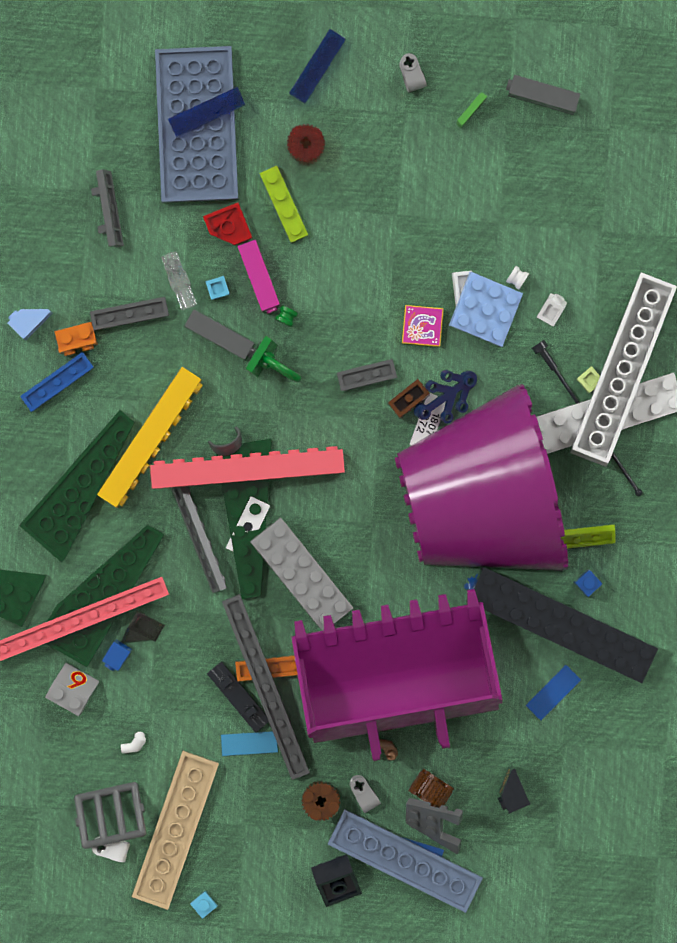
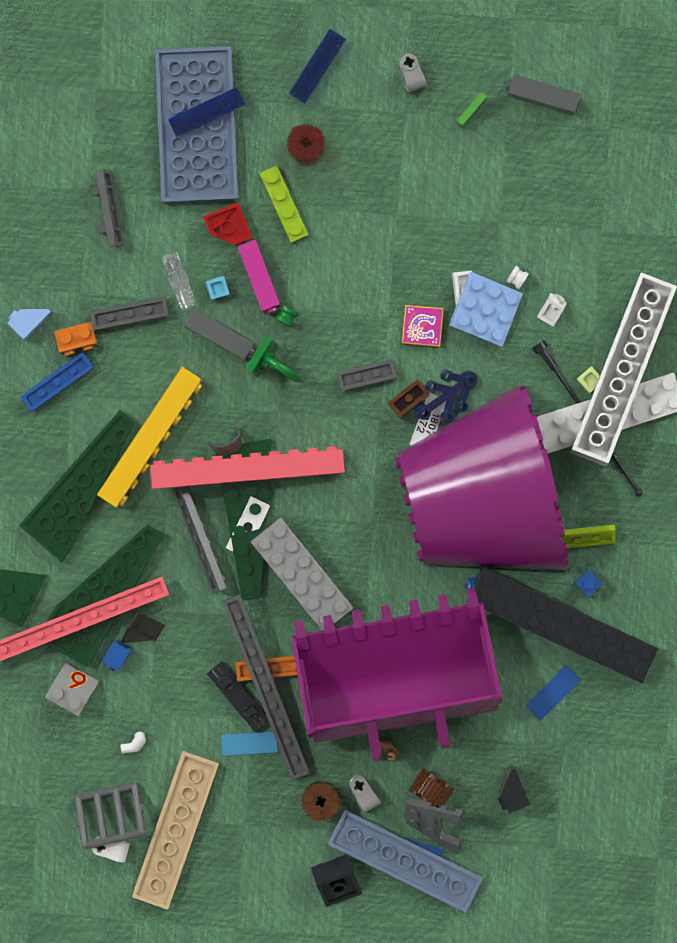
(203, 904): medium azure plate -> none

